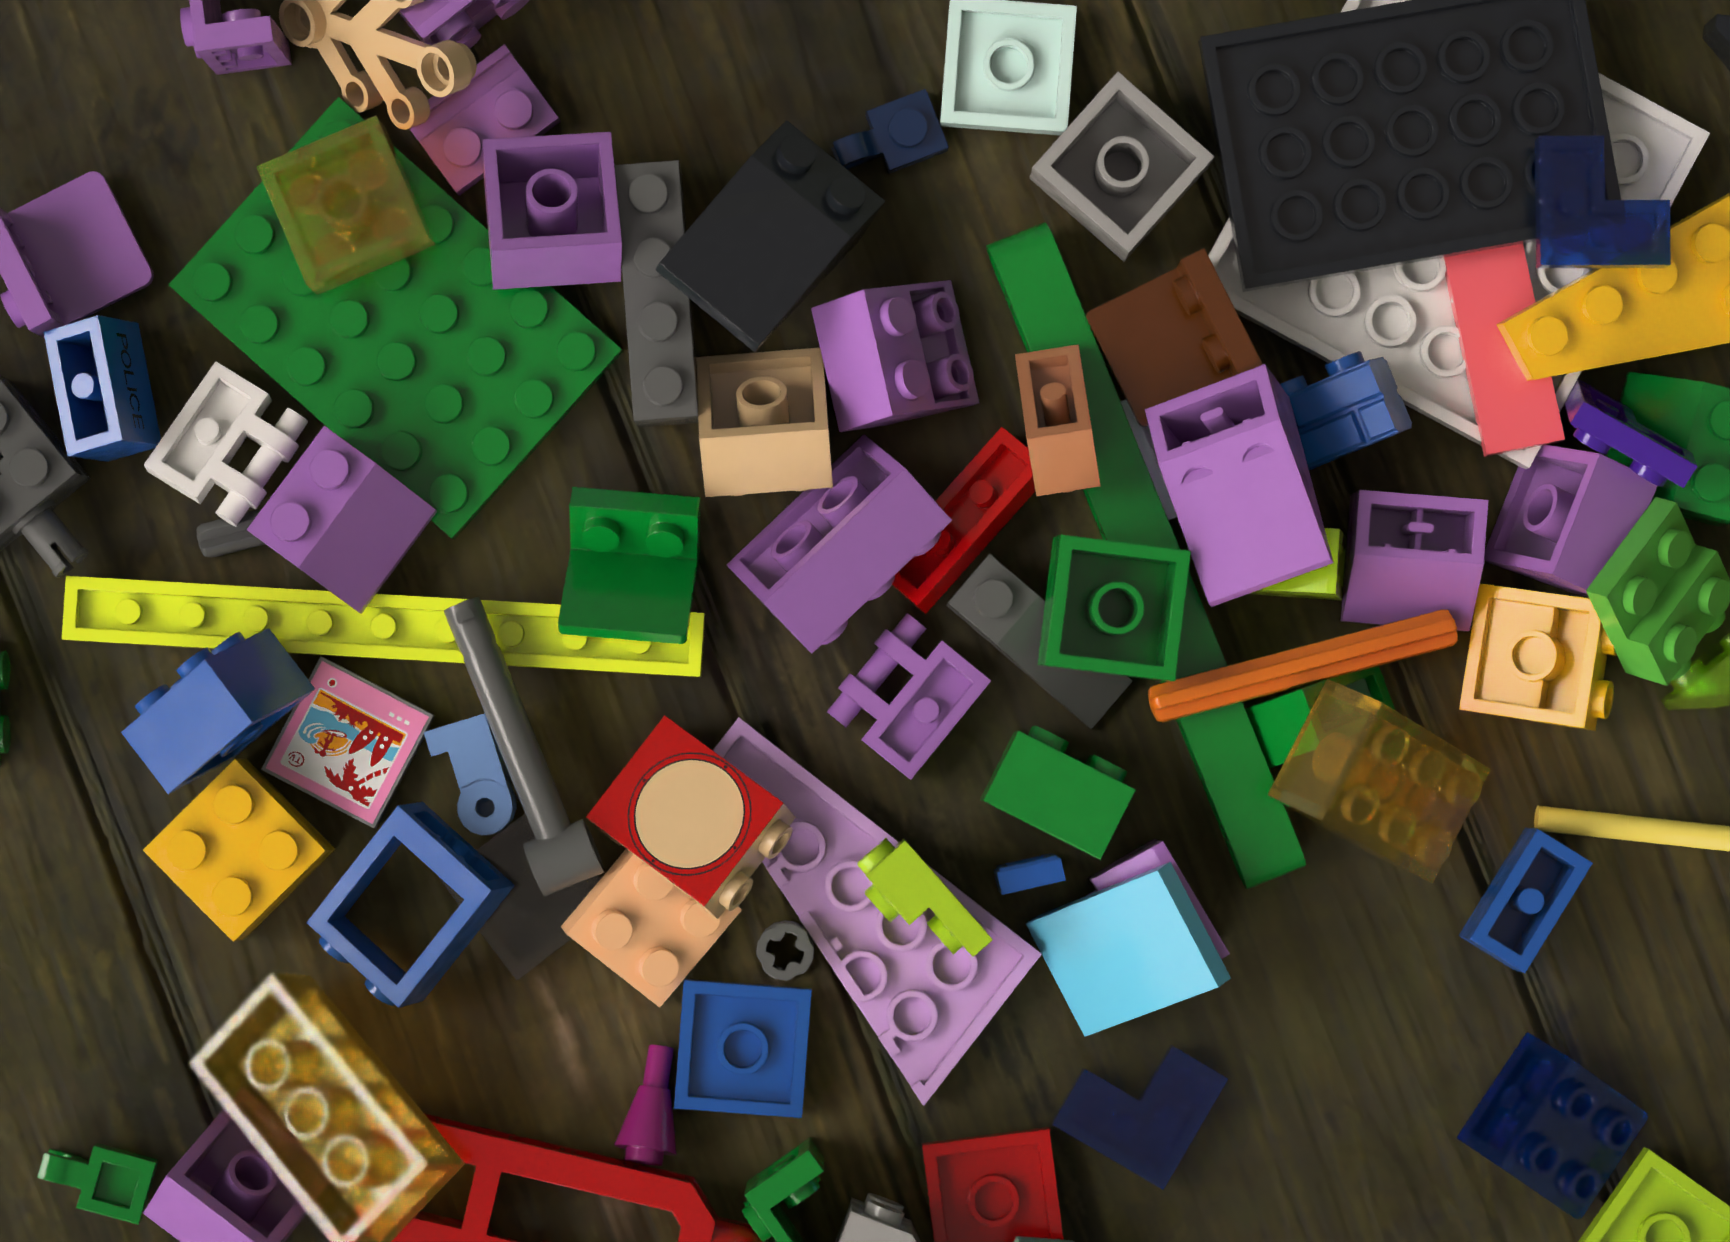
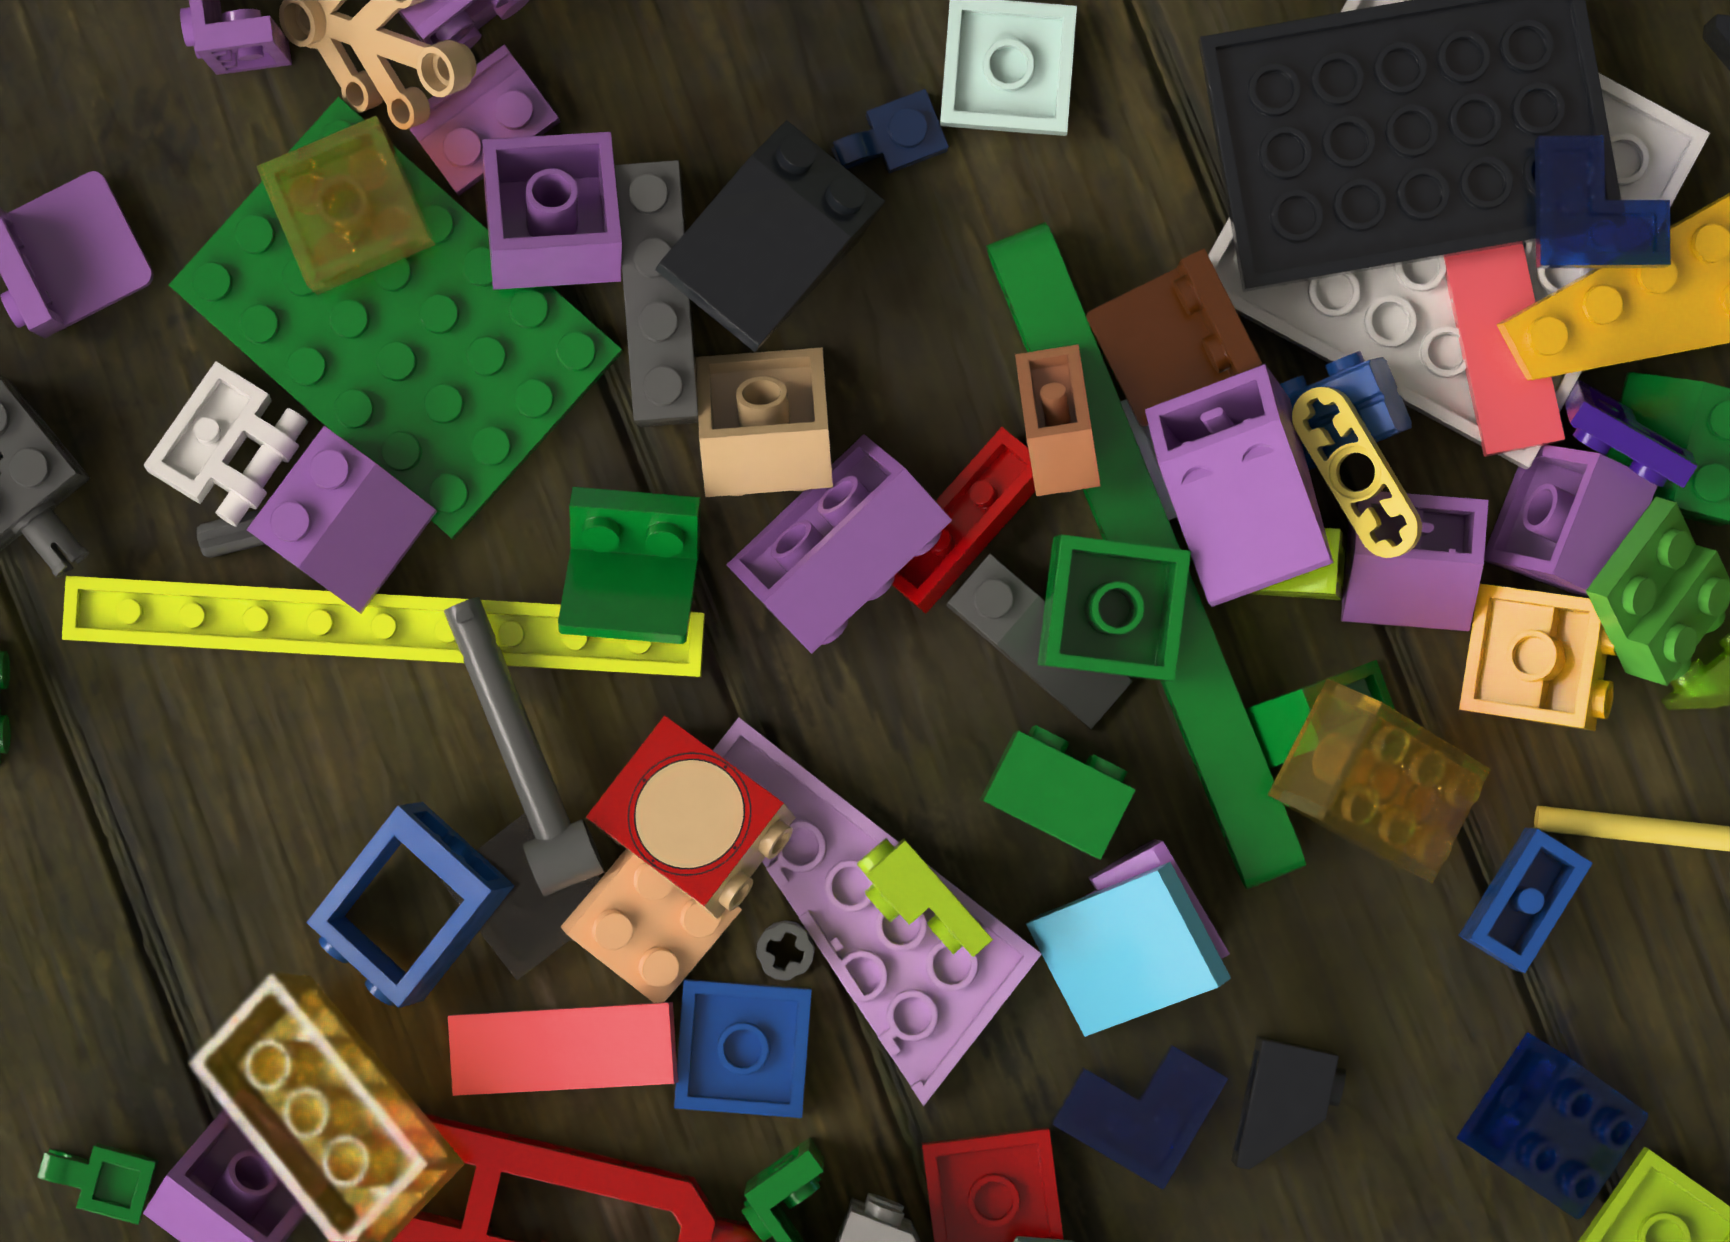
(102, 388): blue brick -> none
(215, 707): blue brick -> none
(239, 849): yellow brick -> none
(348, 743): tile -> none
(486, 790): medium blue leg -> none
(563, 1048): none -> coral piece
(649, 1124): magenta cone -> none
(894, 354): medium lavender slope -> none
(925, 707): medium lavender plate -> none
(1029, 873): blue tile -> none
(1121, 166): light grey brick -> none
(1284, 1097): none -> black slope
(1302, 665): orange axle -> none
(1345, 422): none -> light yellow beam

